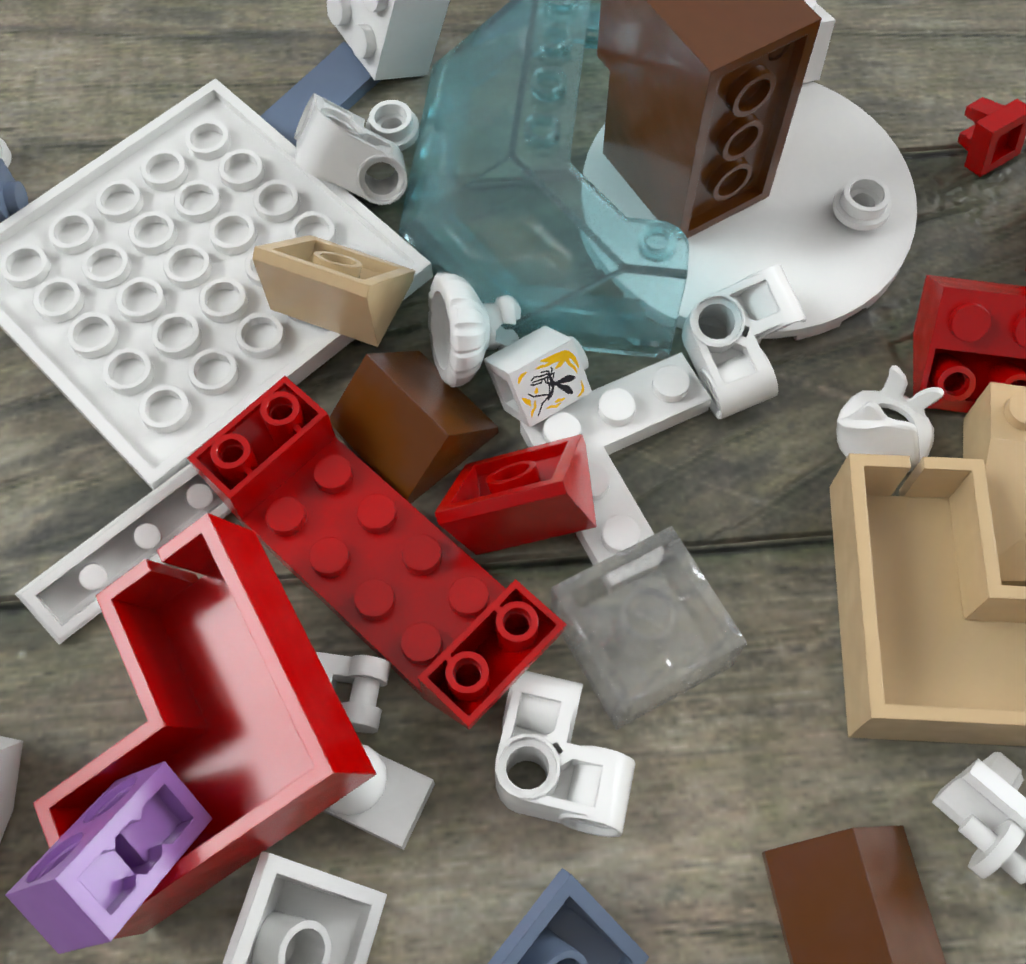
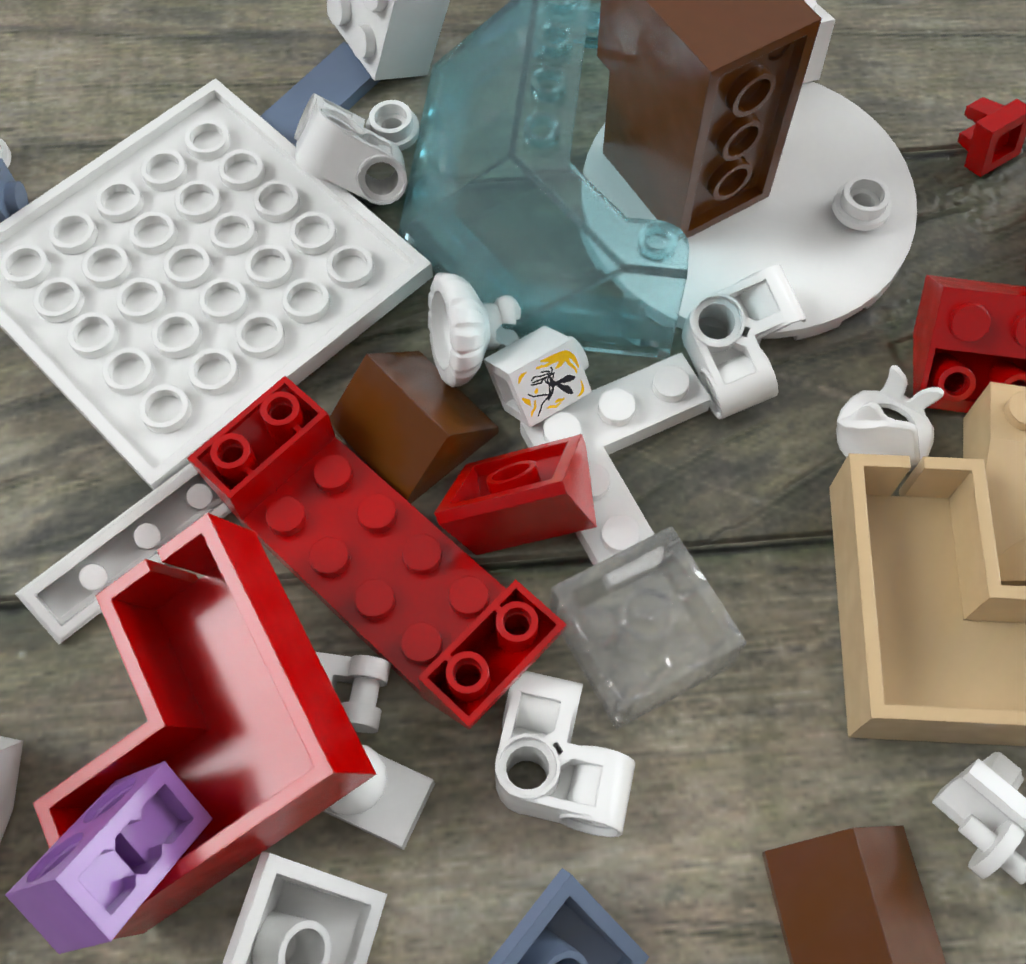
(332, 286): tan slope -> none

